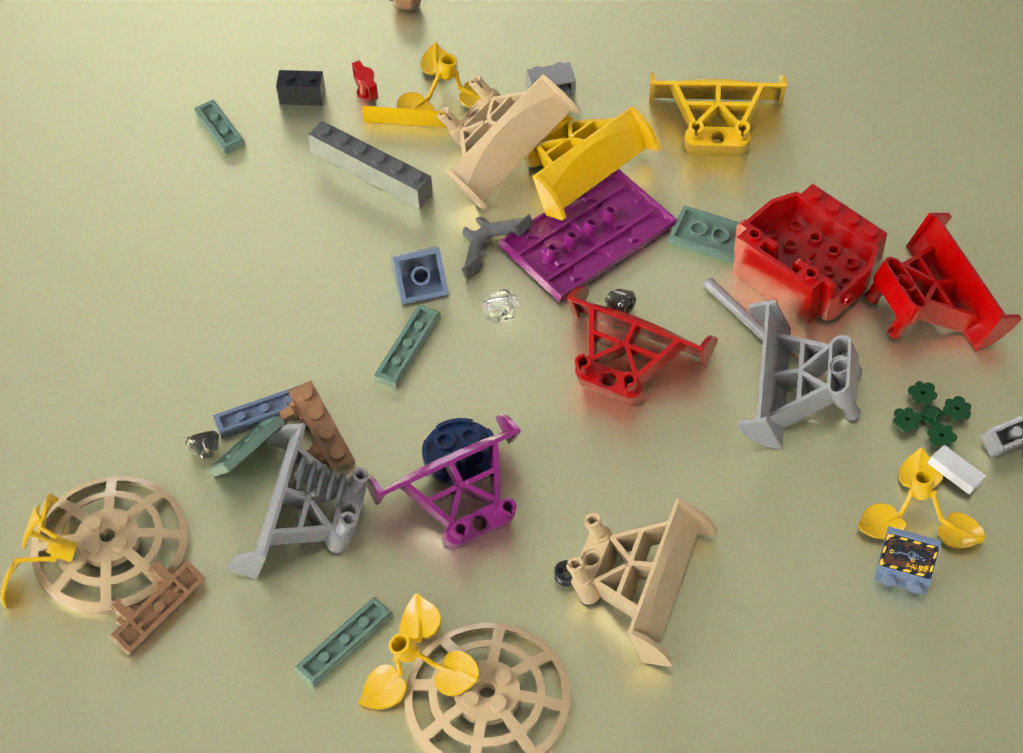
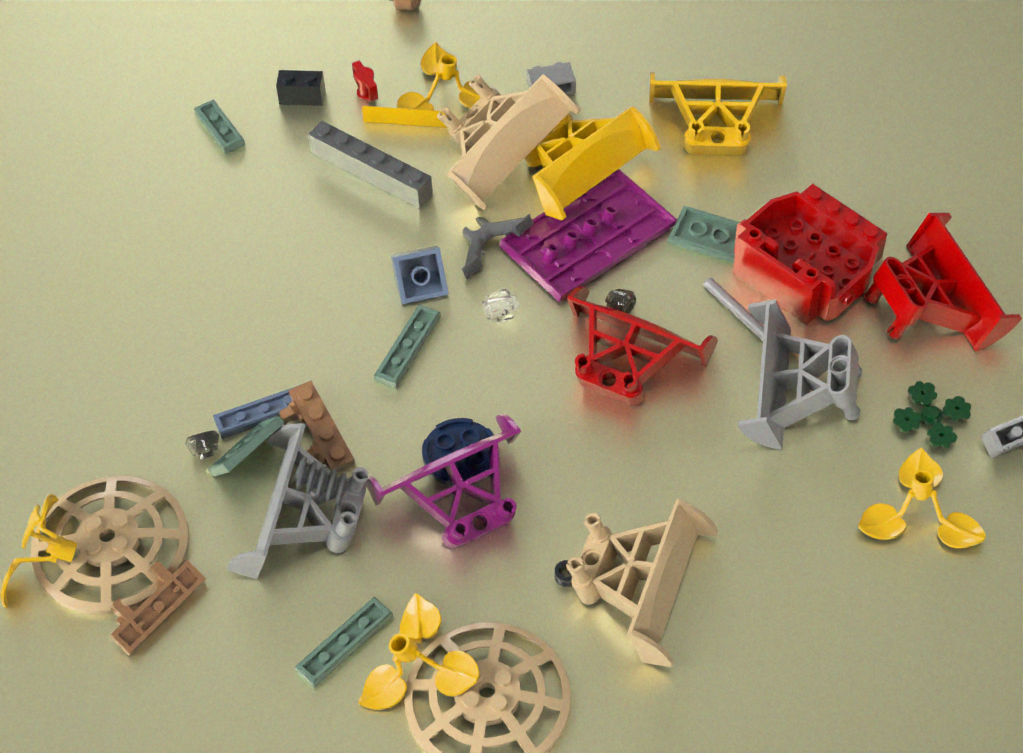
(907, 560): slope -> none
(956, 469): white tile -> none

